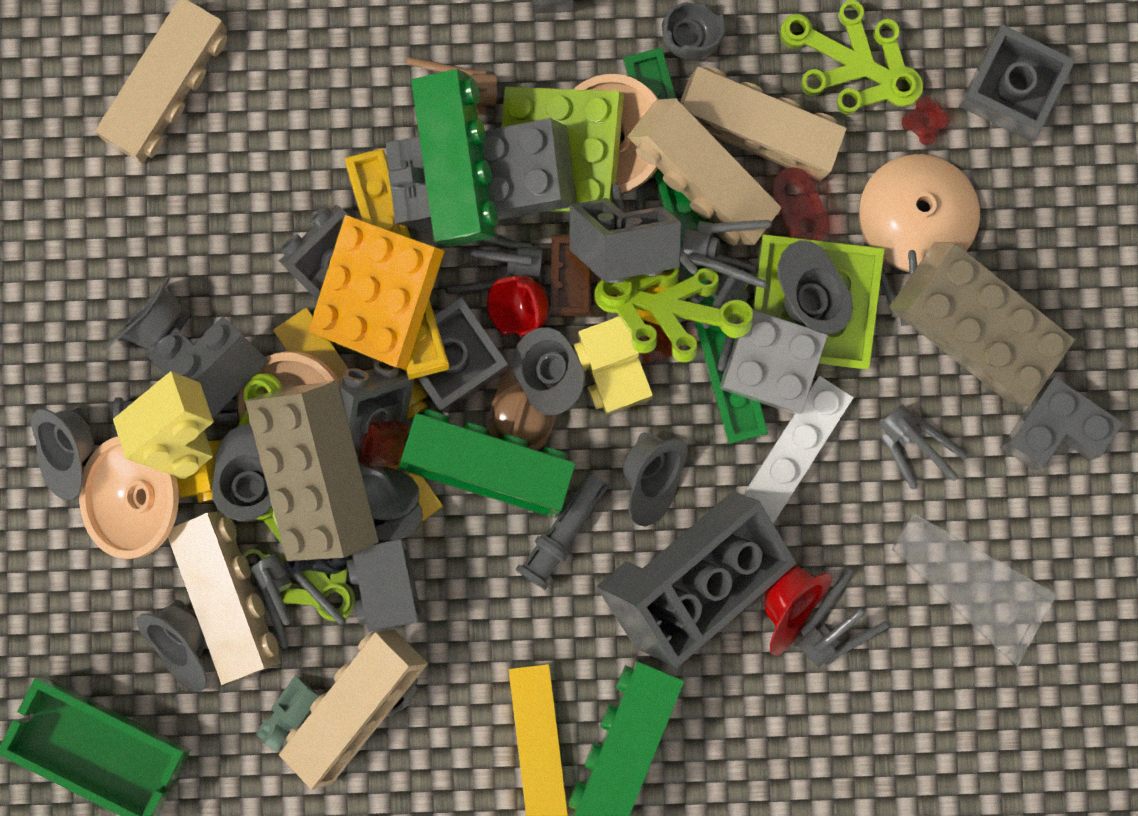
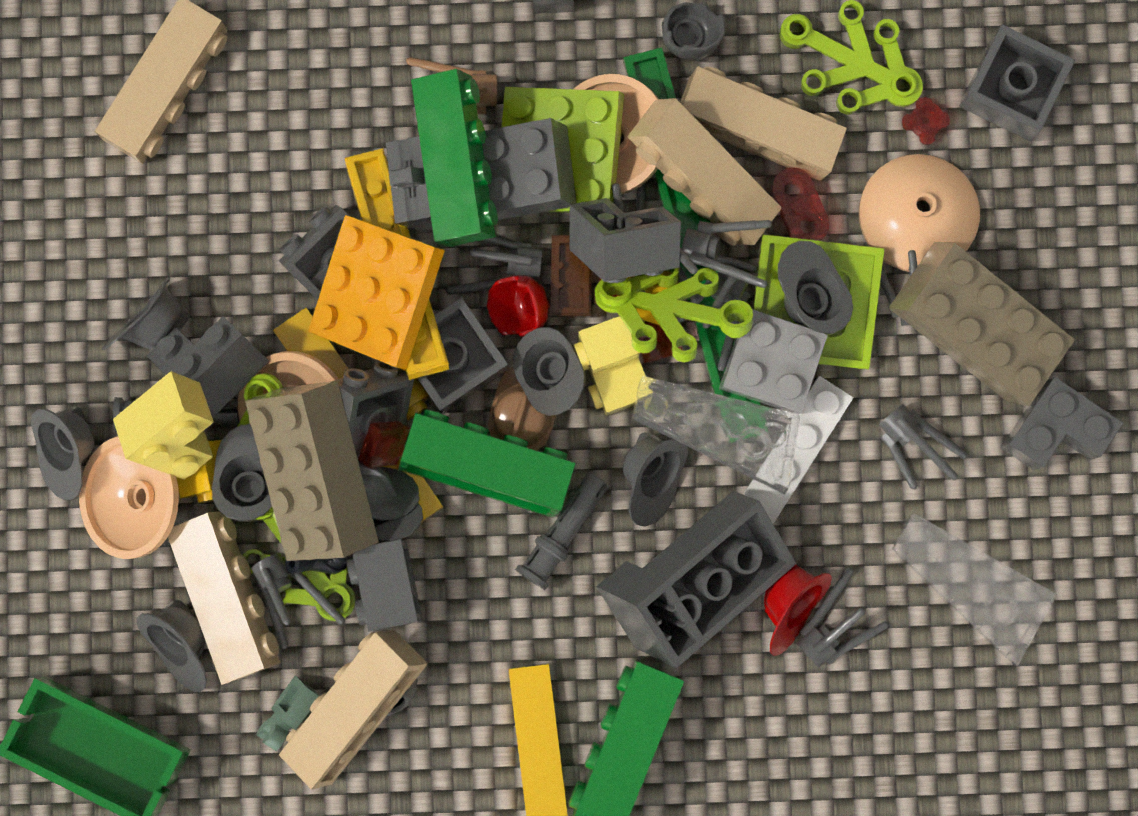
(729, 430): none -> clear wing

